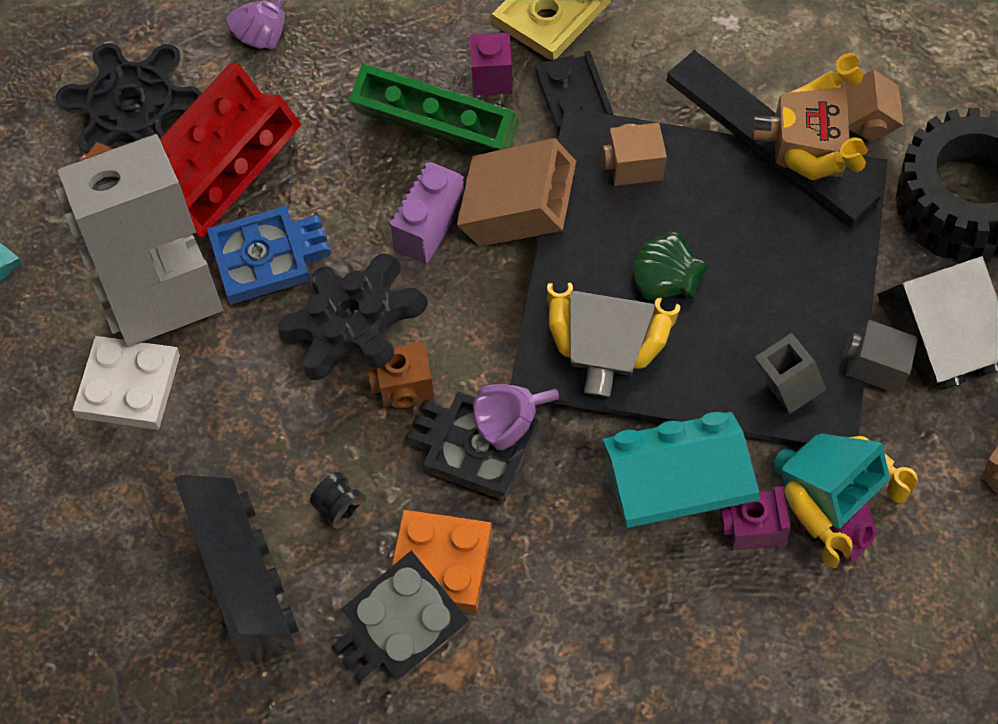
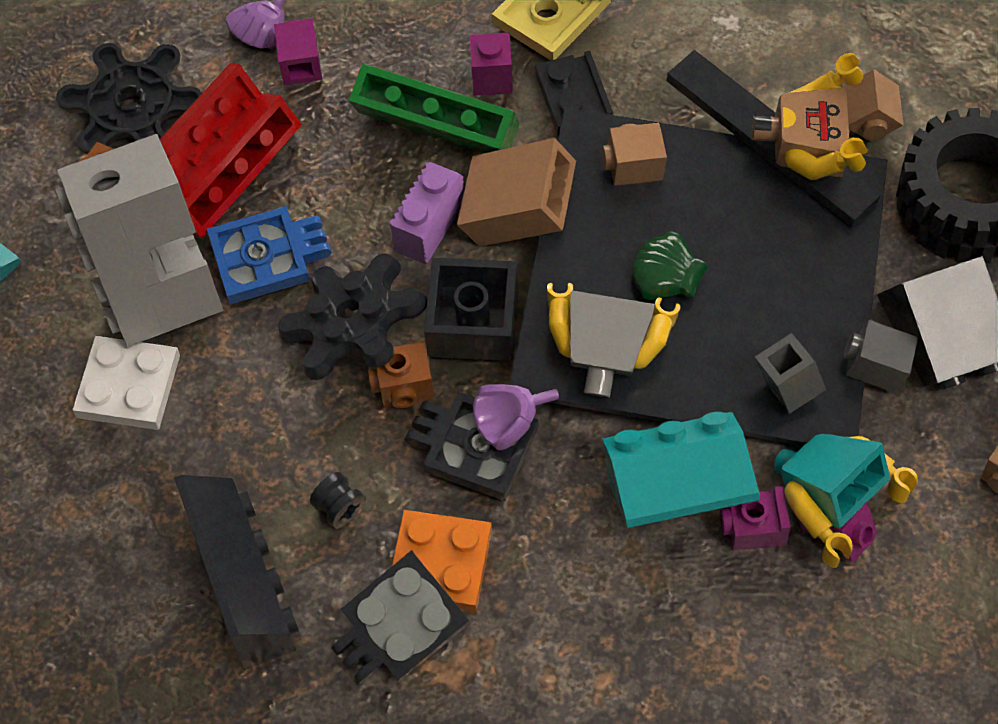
(298, 51): none -> magenta brick
(471, 309): none -> black brick

